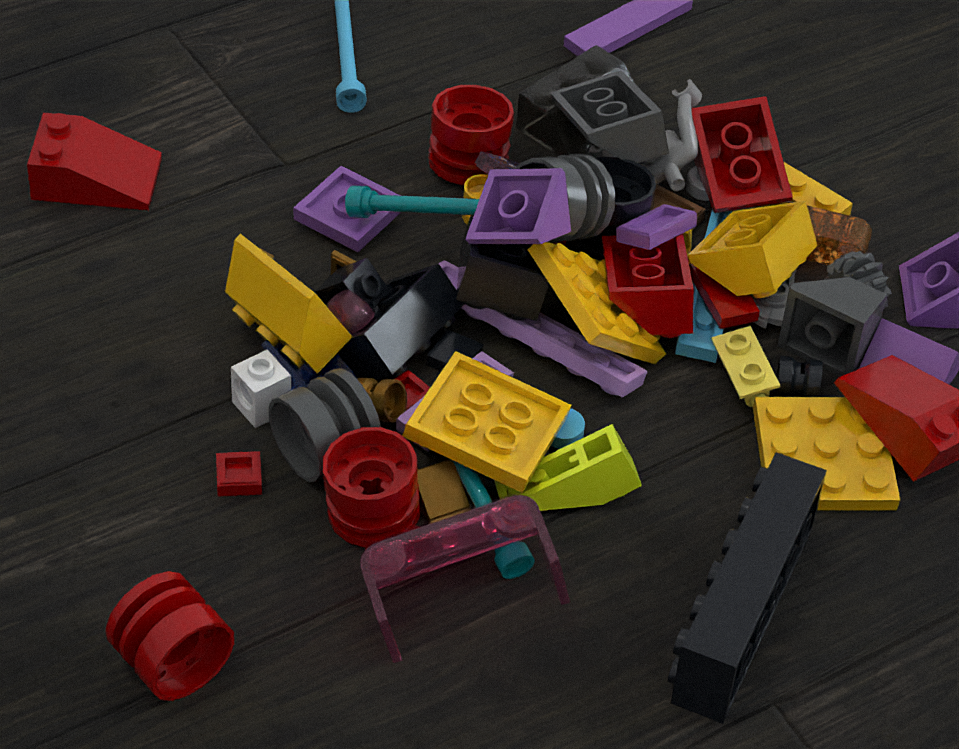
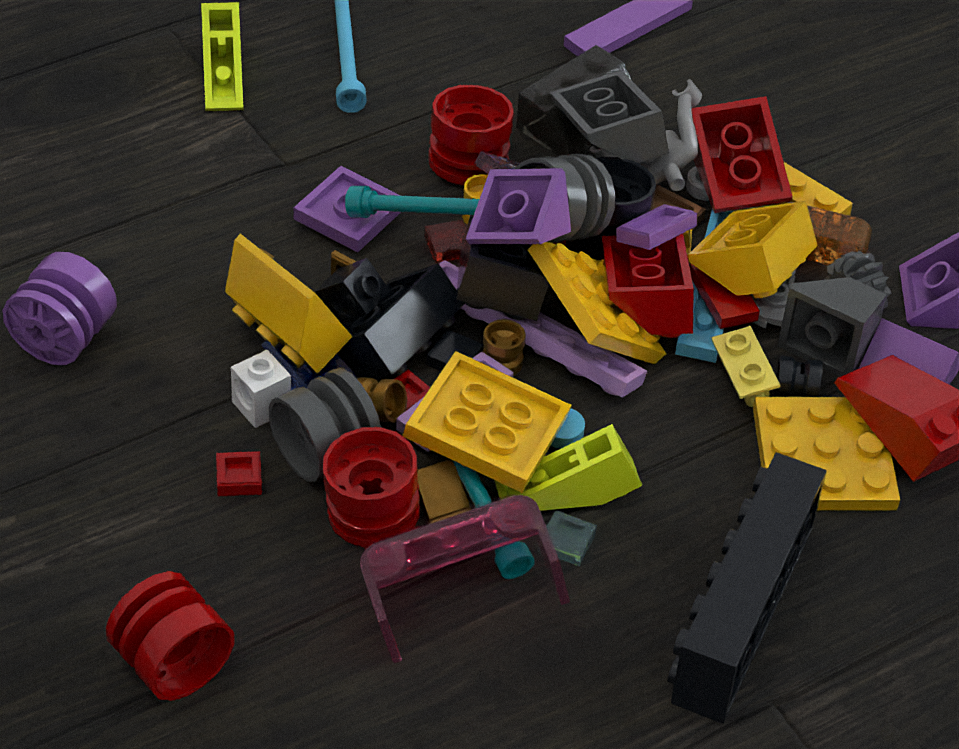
(59, 308): none -> medium lavender wheel
(90, 164): red slope -> none
(222, 56): none -> neon yellow slope
(351, 310): clear pink bar -> none
(445, 240): none -> clear red tile
(505, 343): none -> pearl gold wheel
(570, 537): none -> clear light blue tile

